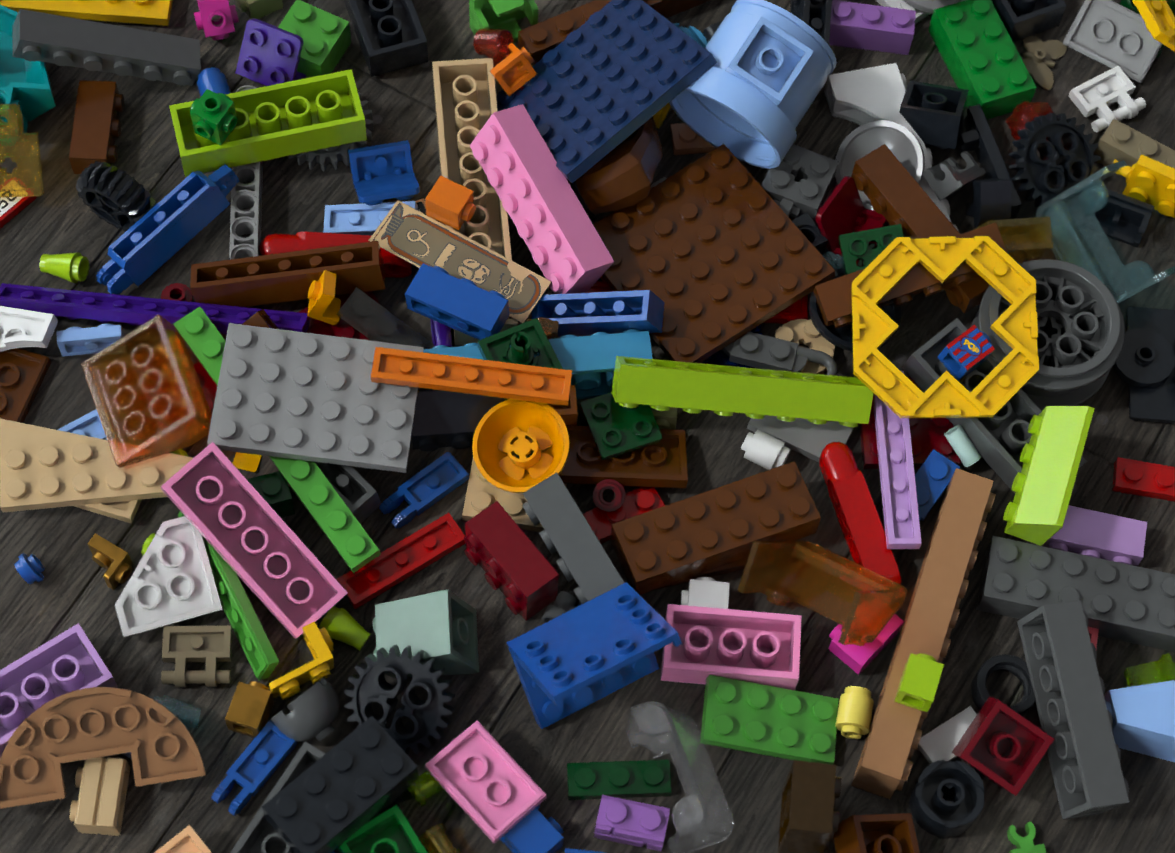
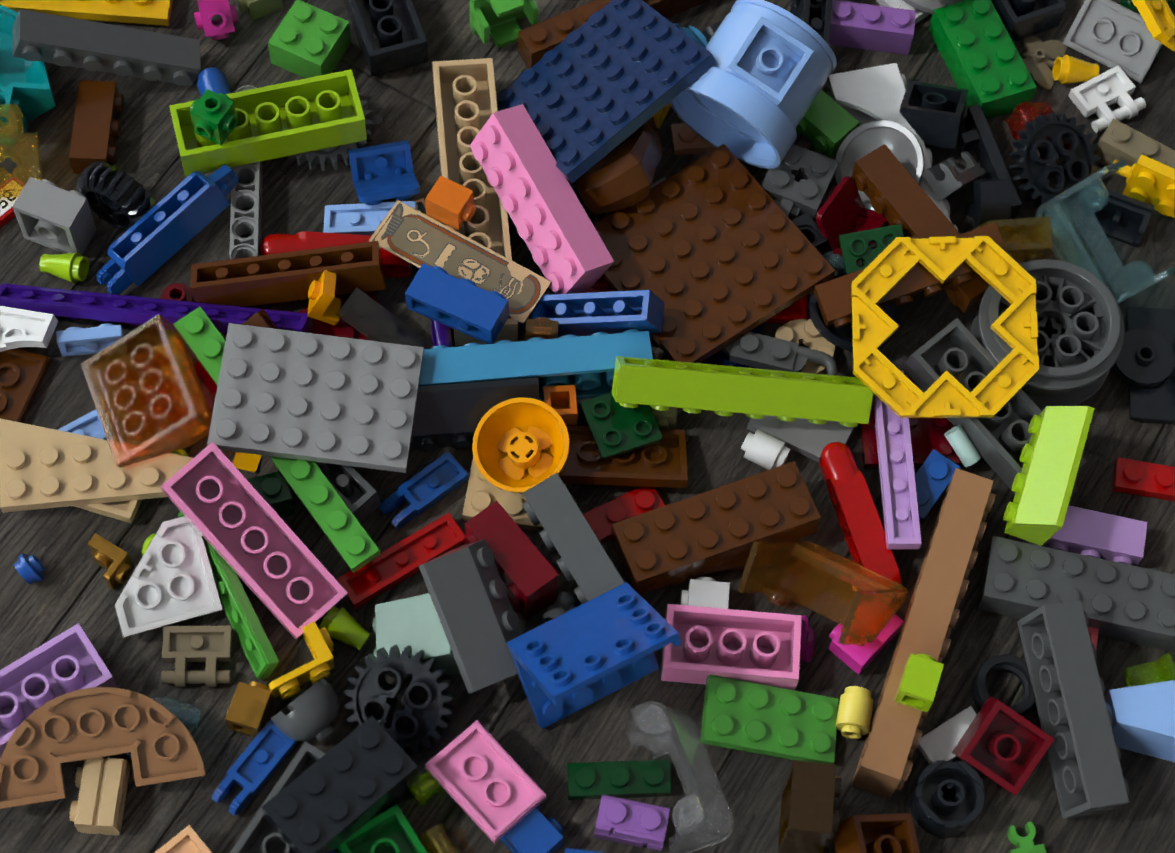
(54, 216): none -> light grey brick
(269, 54): dark purple bracket -> none
(471, 376): orange plate -> none
(474, 613): none -> dark grey slope
(493, 43): clear red piece -> none
(514, 70): orange bracket -> none
(525, 342): dark green plate -> none
(601, 502): dark red plate -> none
(806, 651): none -> magenta piece
(826, 124): none -> bright green brick
(966, 352): blue brick -> none
(1073, 70): none -> yellow cone

